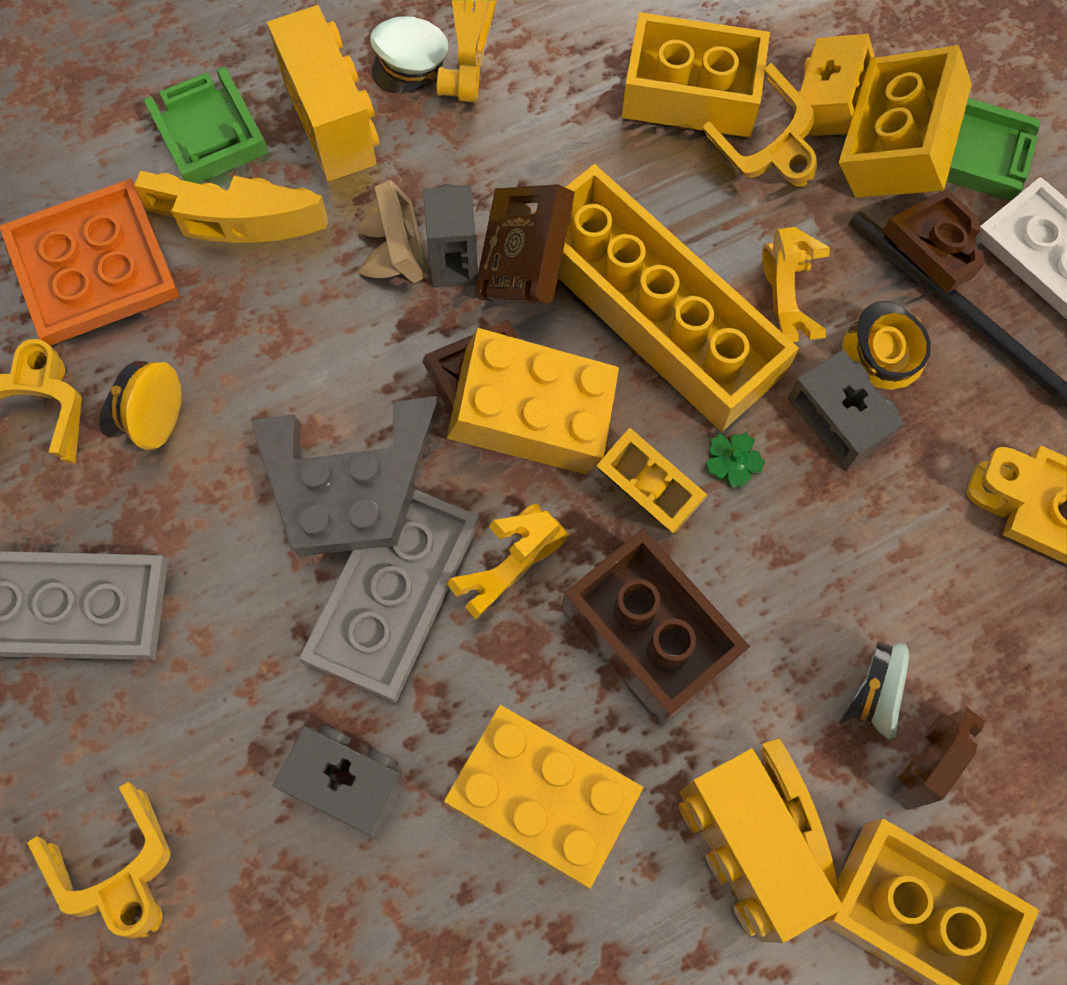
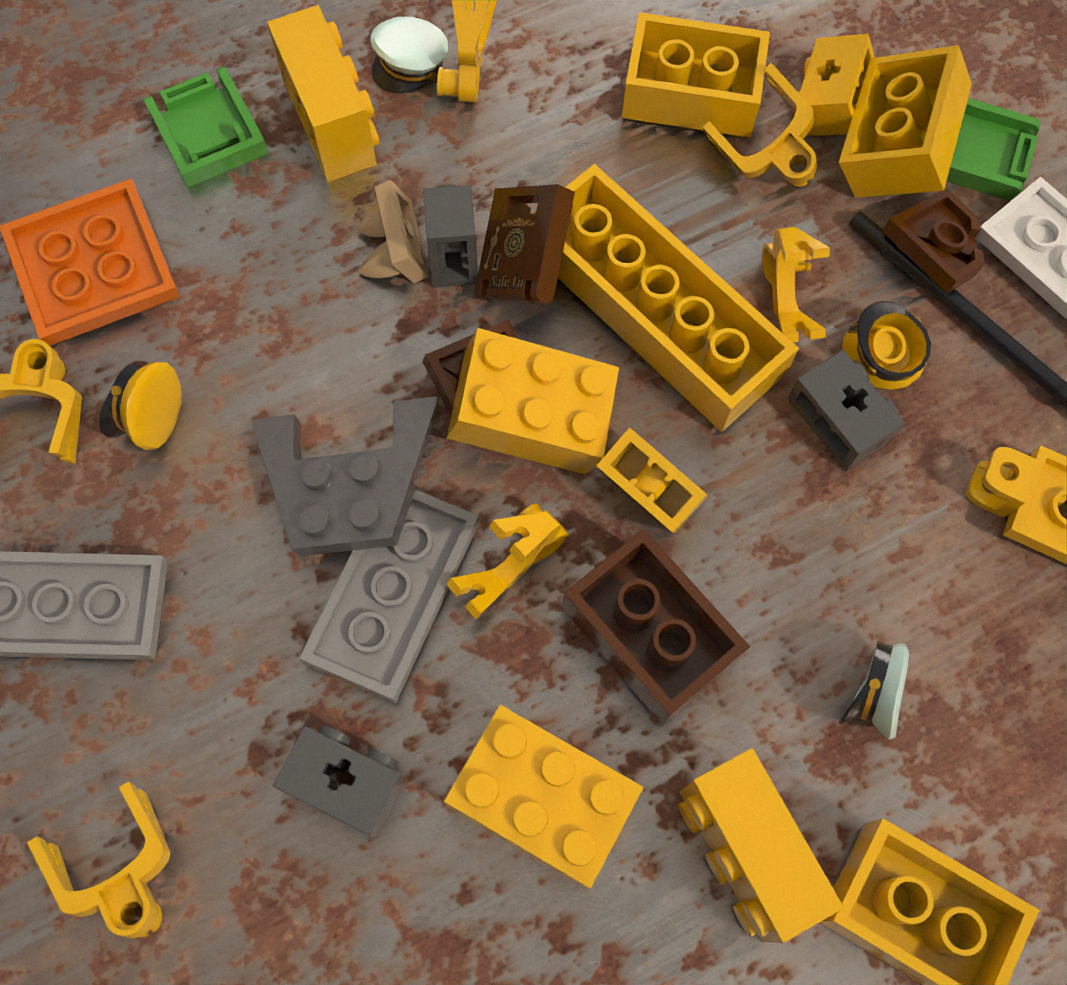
(245, 213): yellow slope -> none
(734, 459): green plant -> none
(798, 801): yellow tile -> none
(934, 772): reddish brown plate -> none

